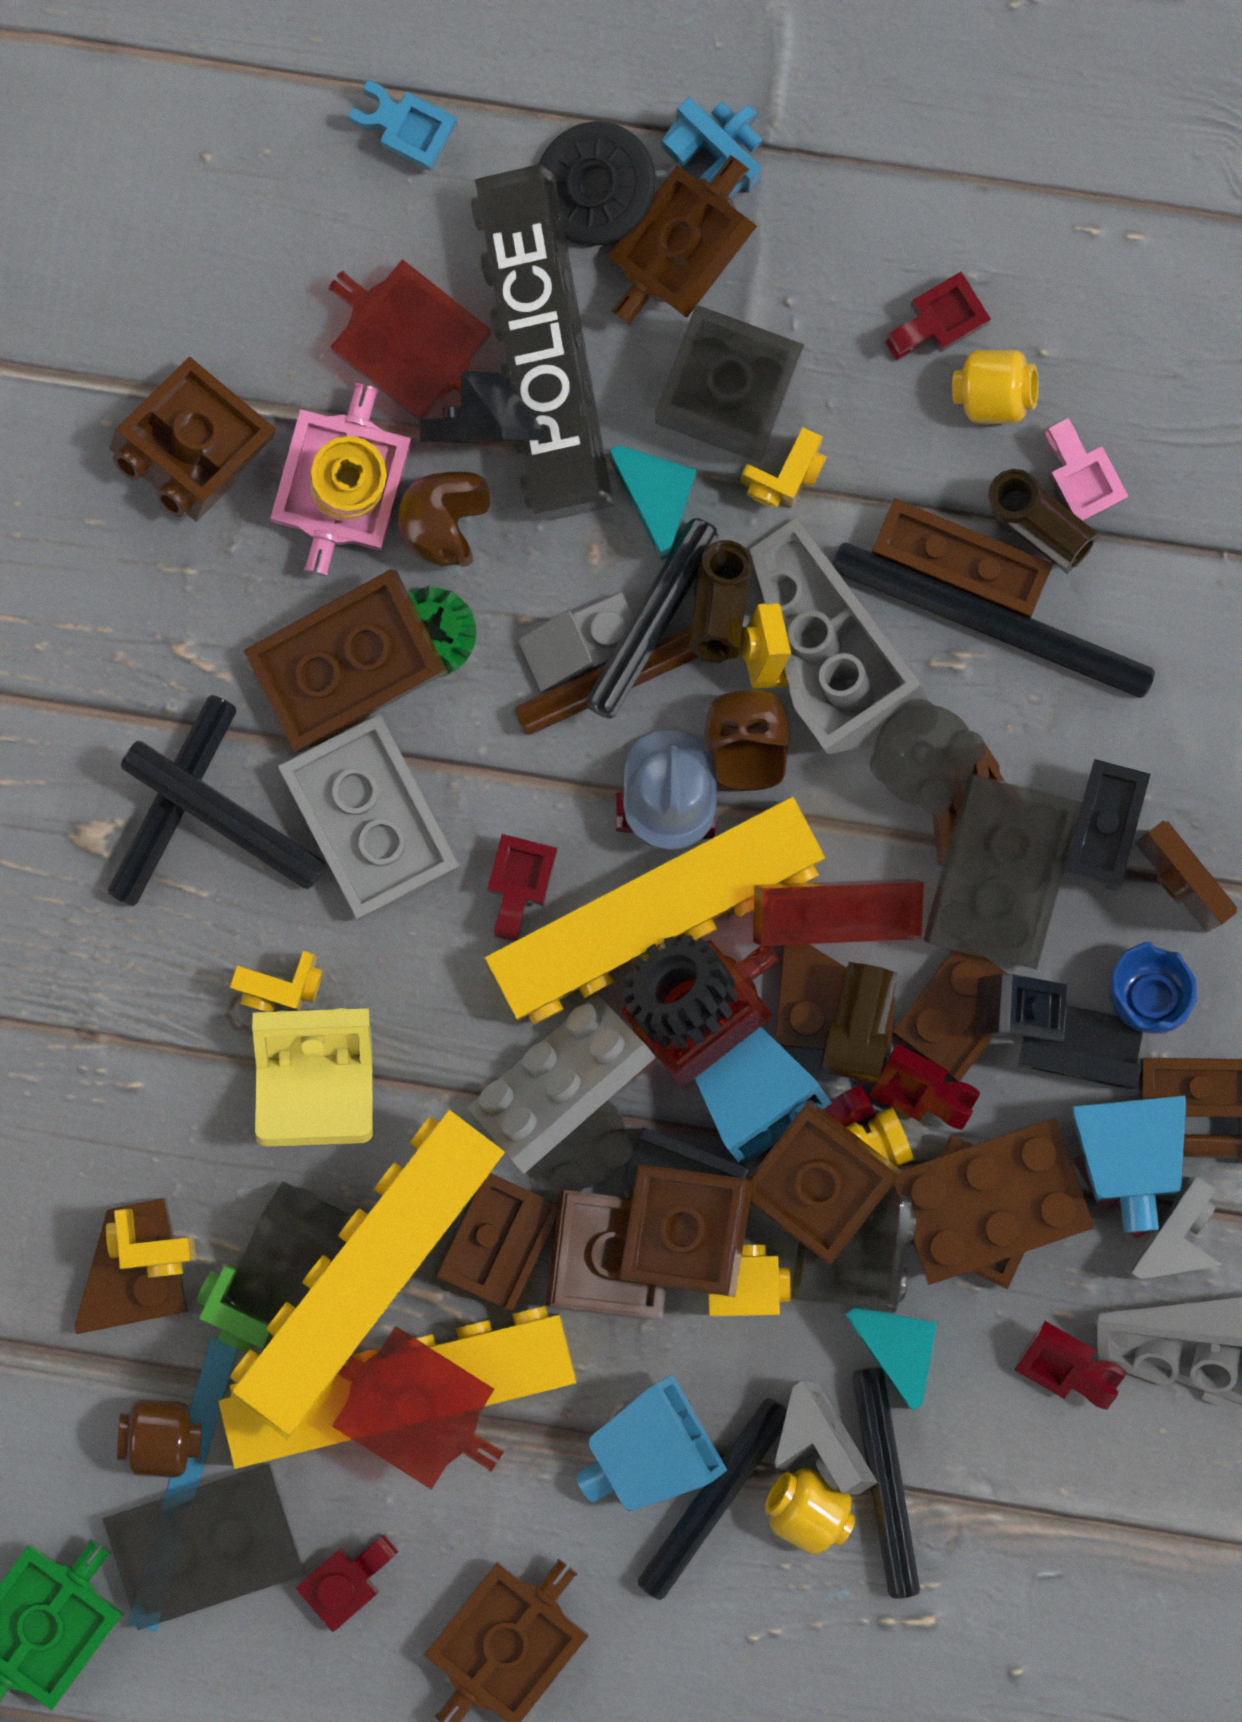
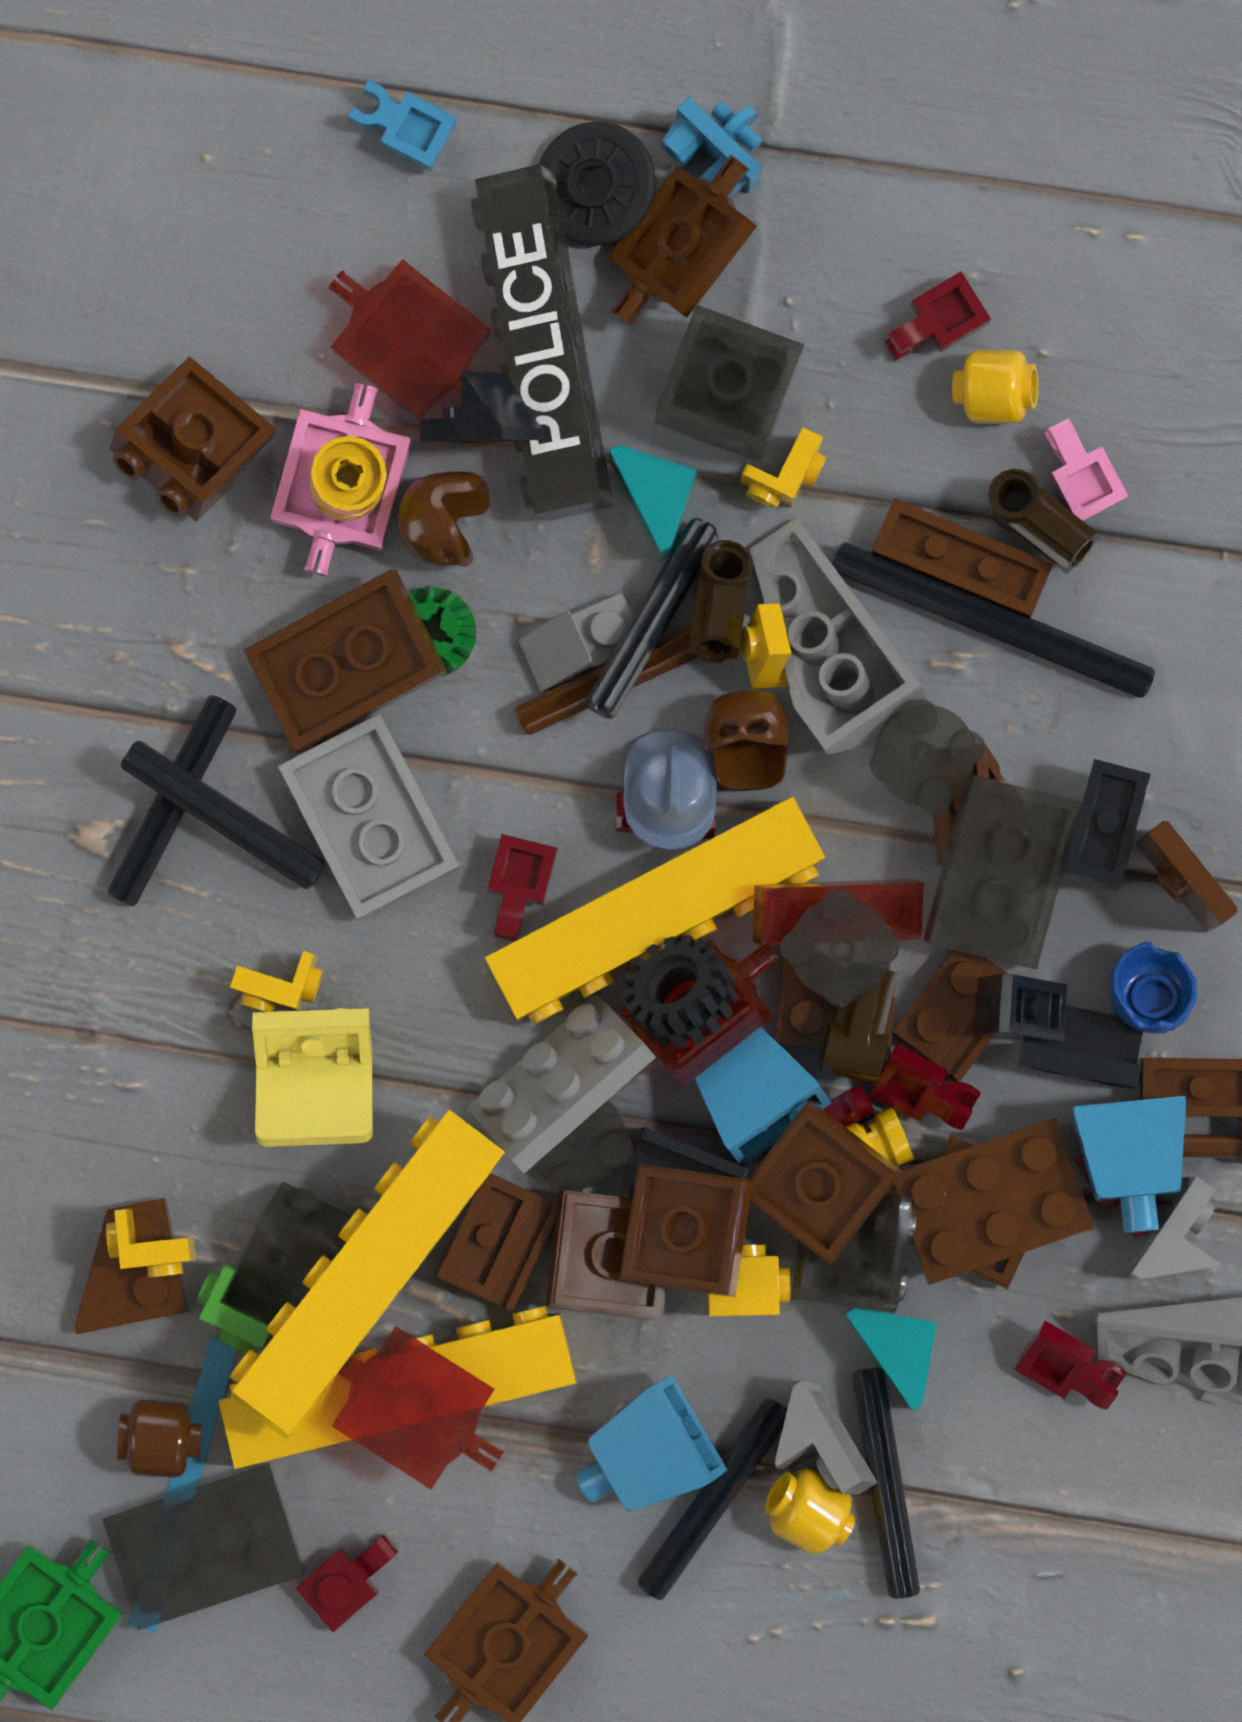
(840, 948): none -> clear smoke piece

